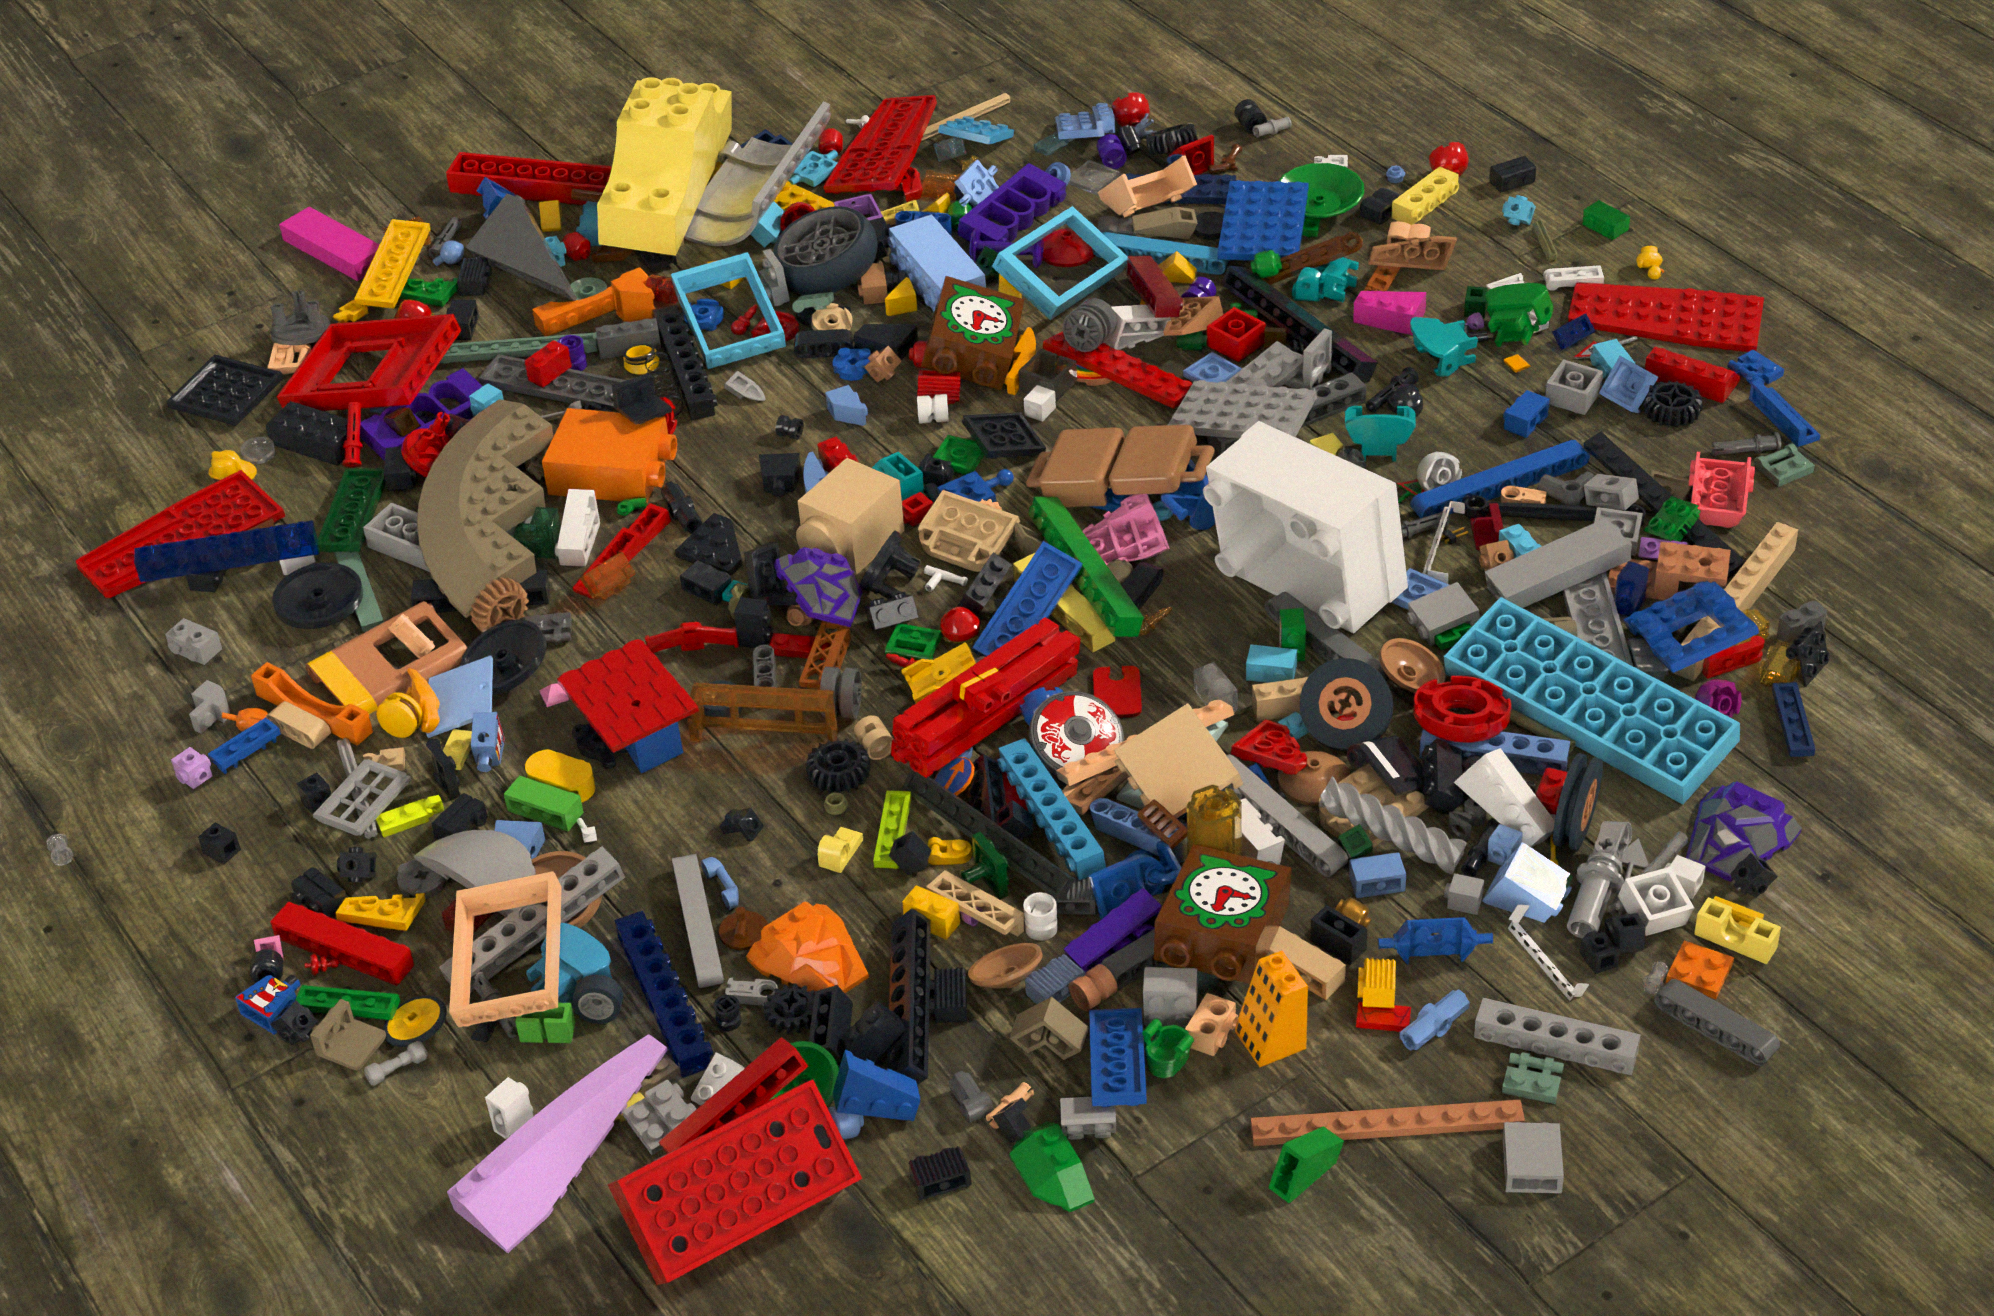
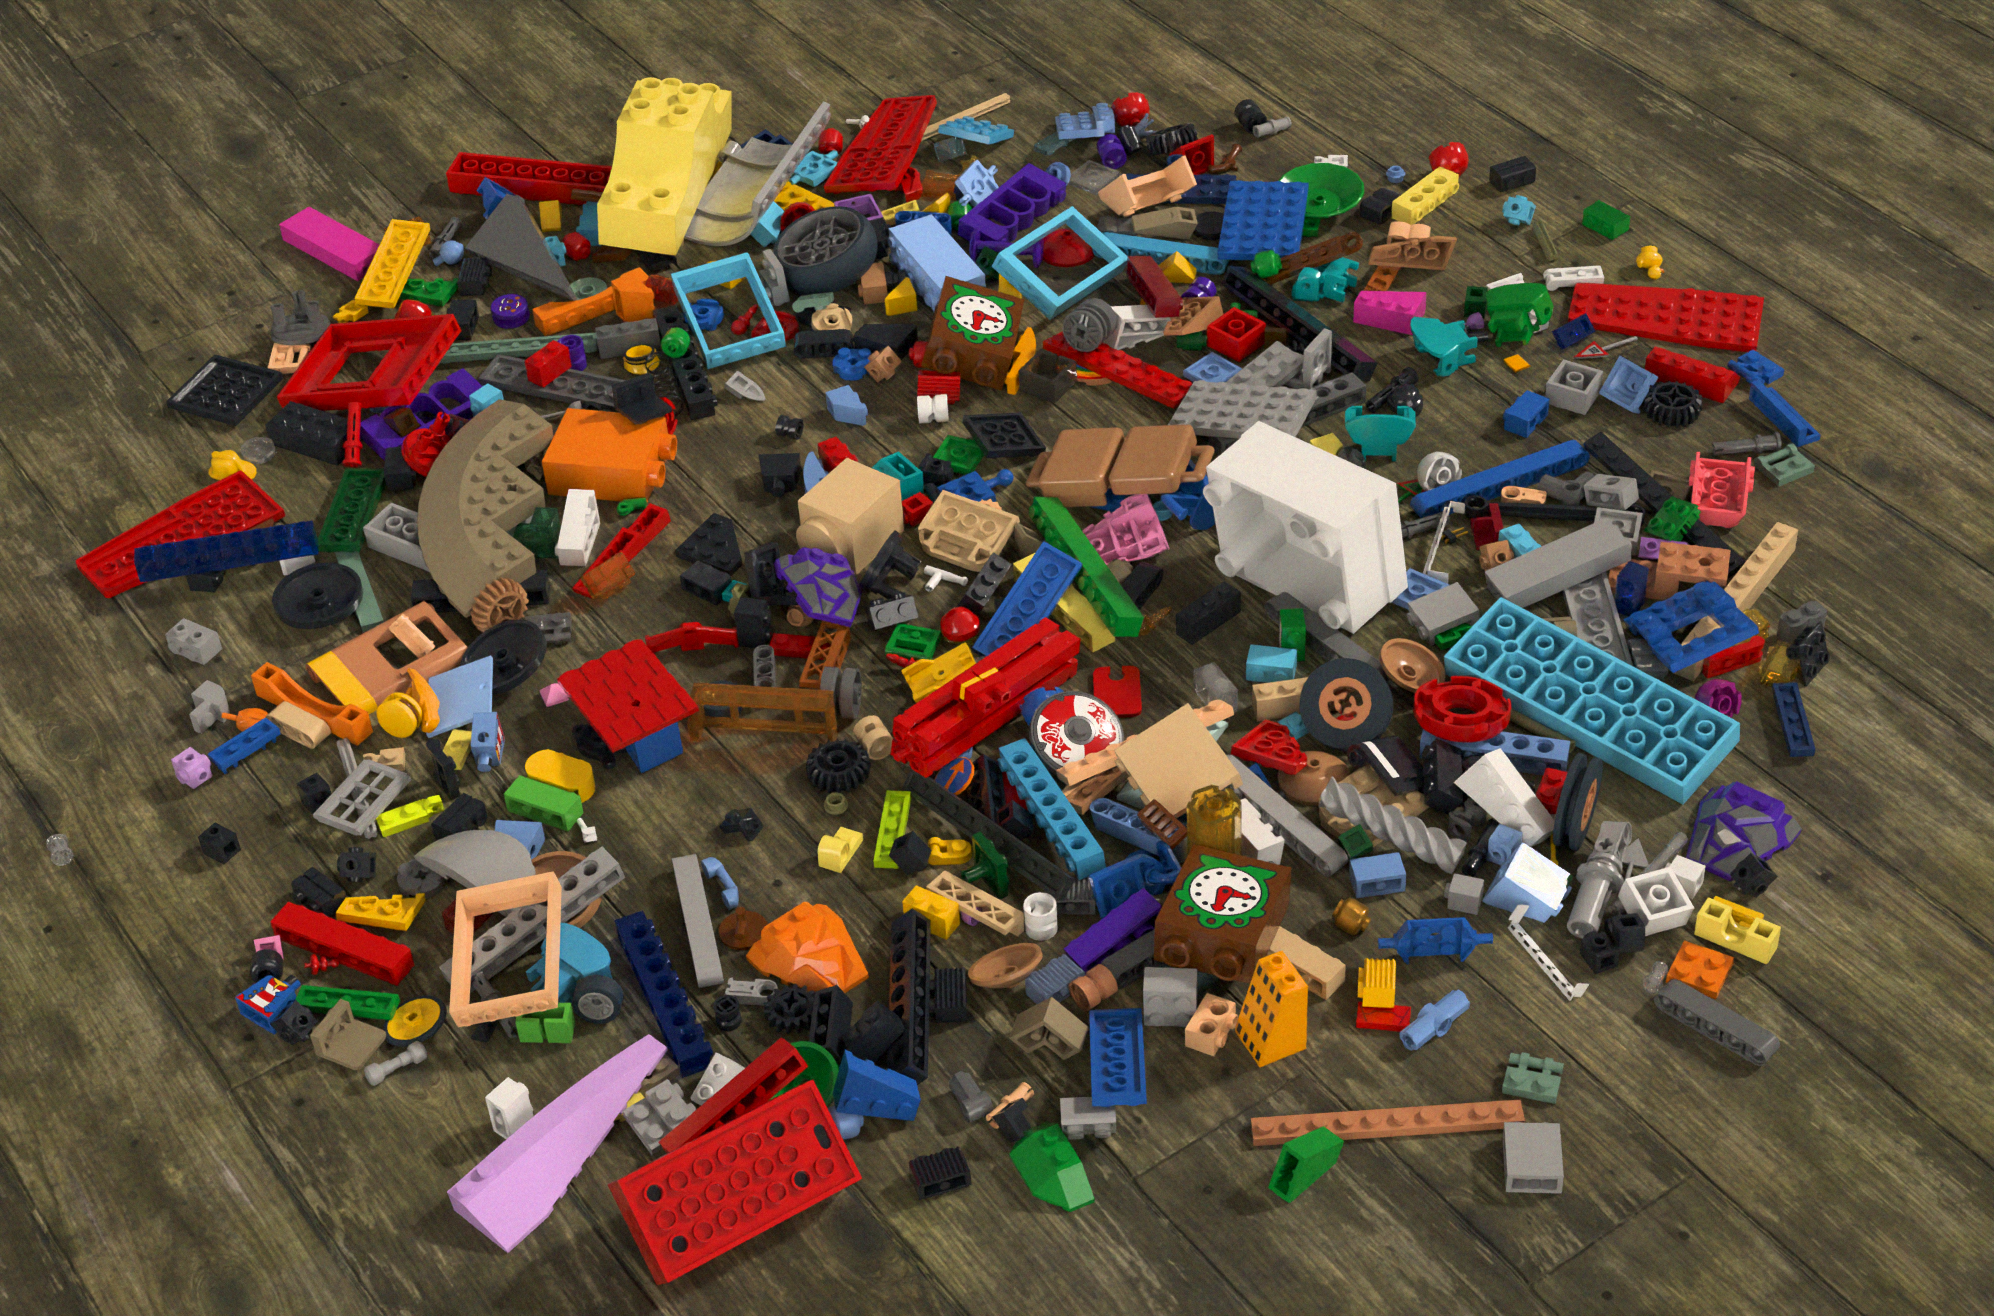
(510, 311): none -> dark purple head
(675, 342): none -> green head
(681, 507): black piece -> none
(1039, 403): white brick -> none
(1168, 1049): green piece -> none
(1208, 613): none -> black brick
(1338, 934): black brick -> none
(1557, 1036): light grey brick -> none
(1606, 354): medium azure brick -> none

